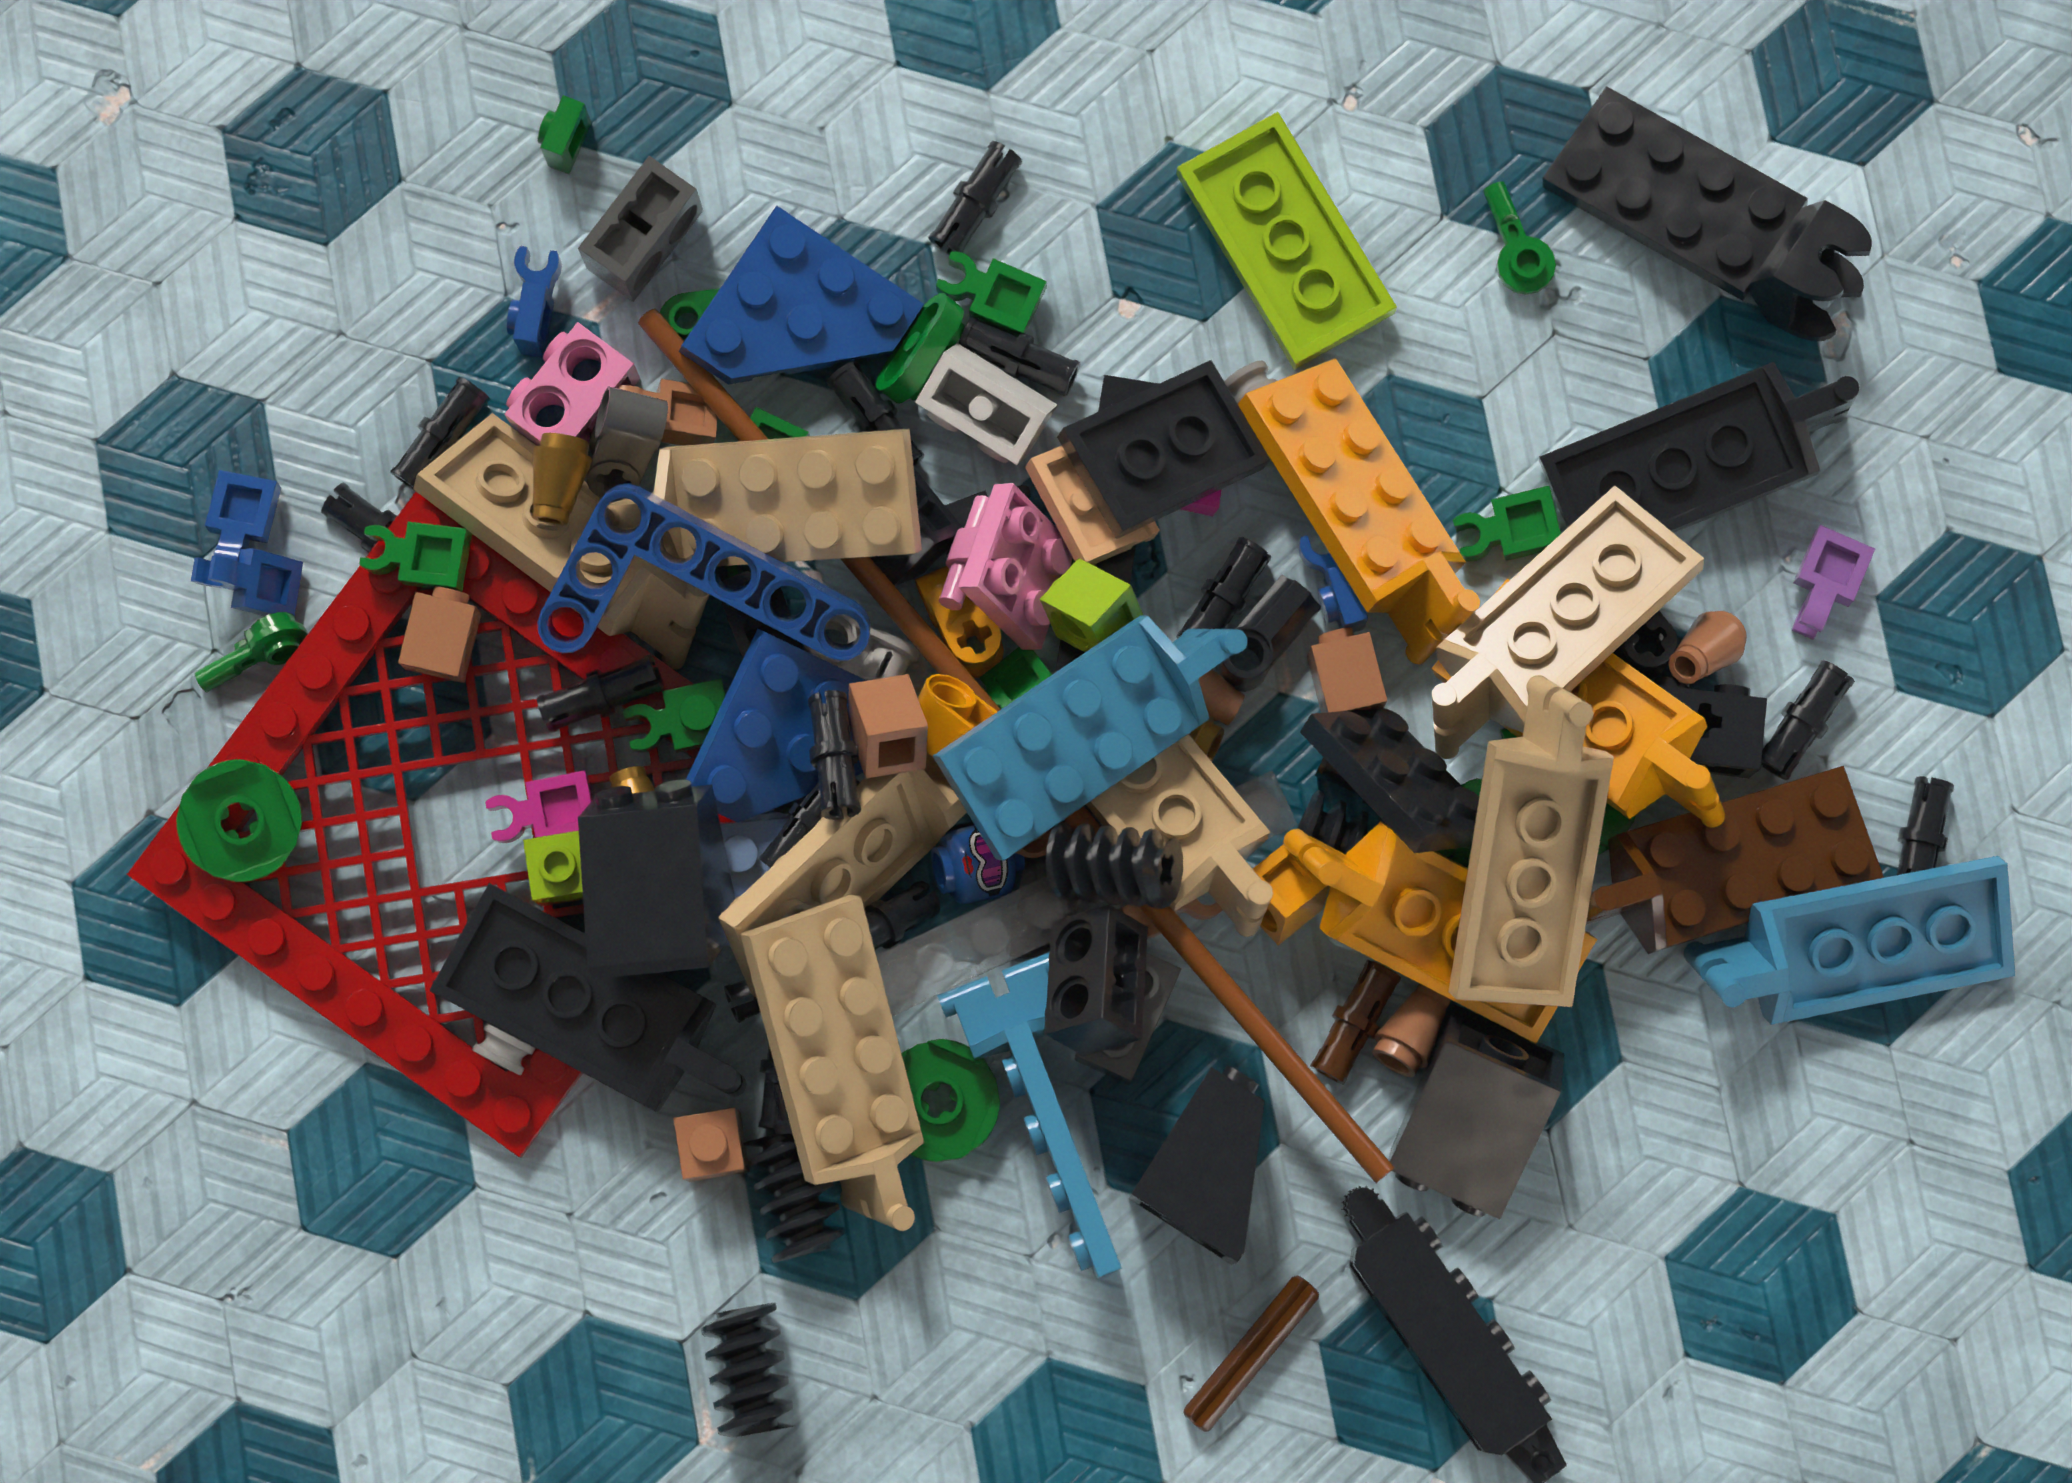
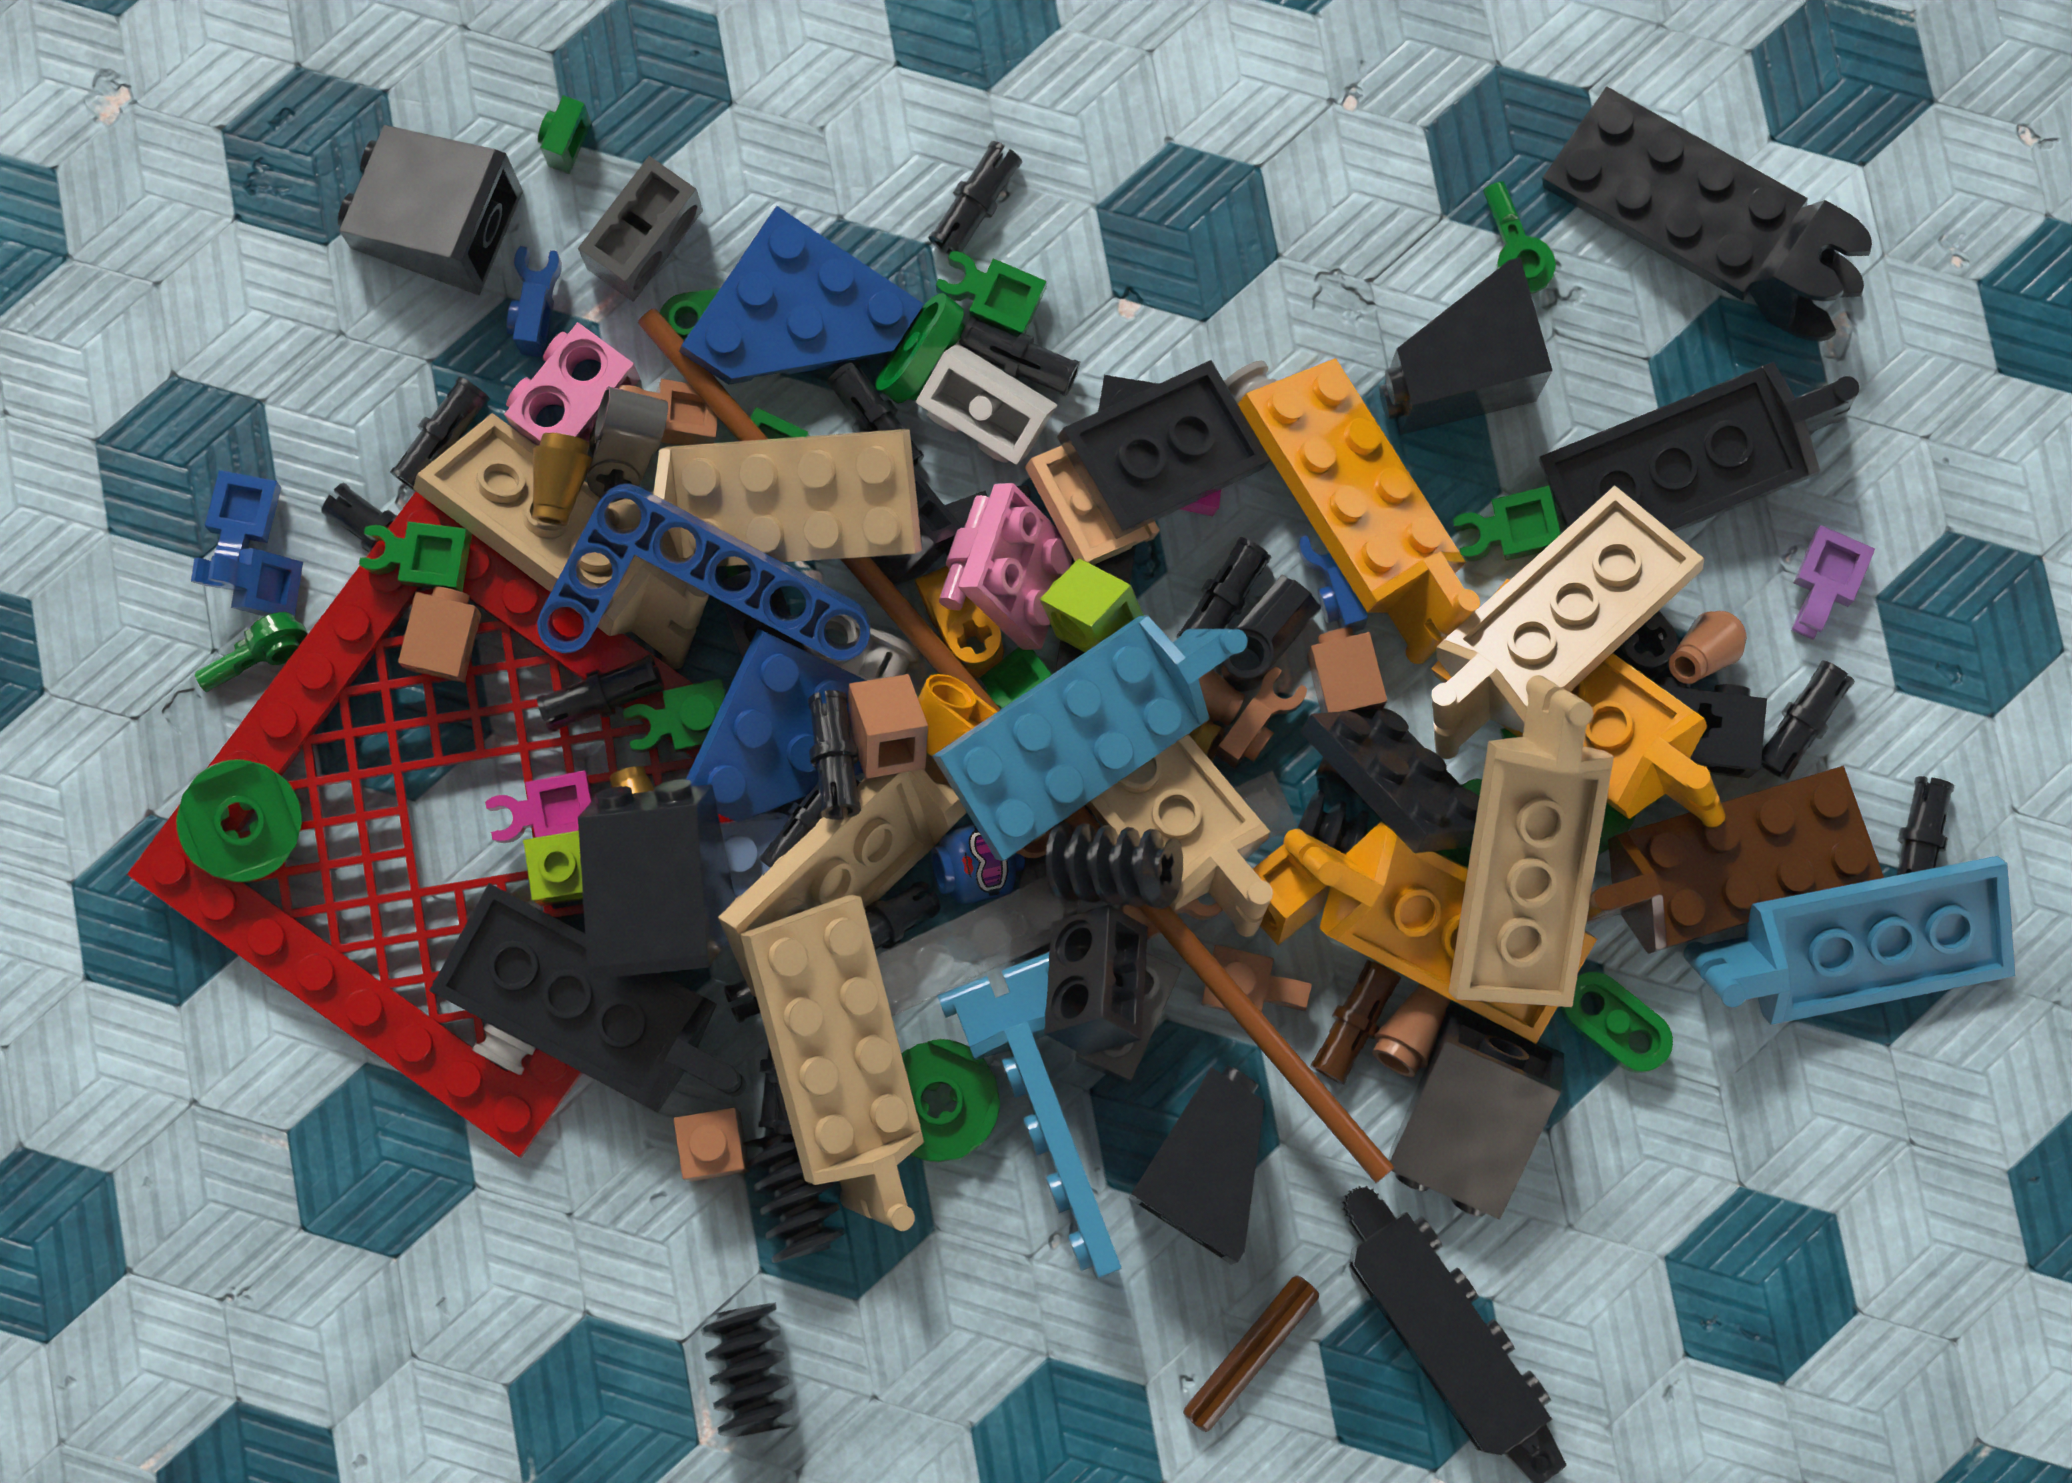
(431, 206): none -> slope
(1250, 733): none -> nougat plate
(1253, 977): none -> nougat plate
(1286, 240): lime plate -> none
(1471, 357): none -> black slope
(1618, 1018): none -> green plate

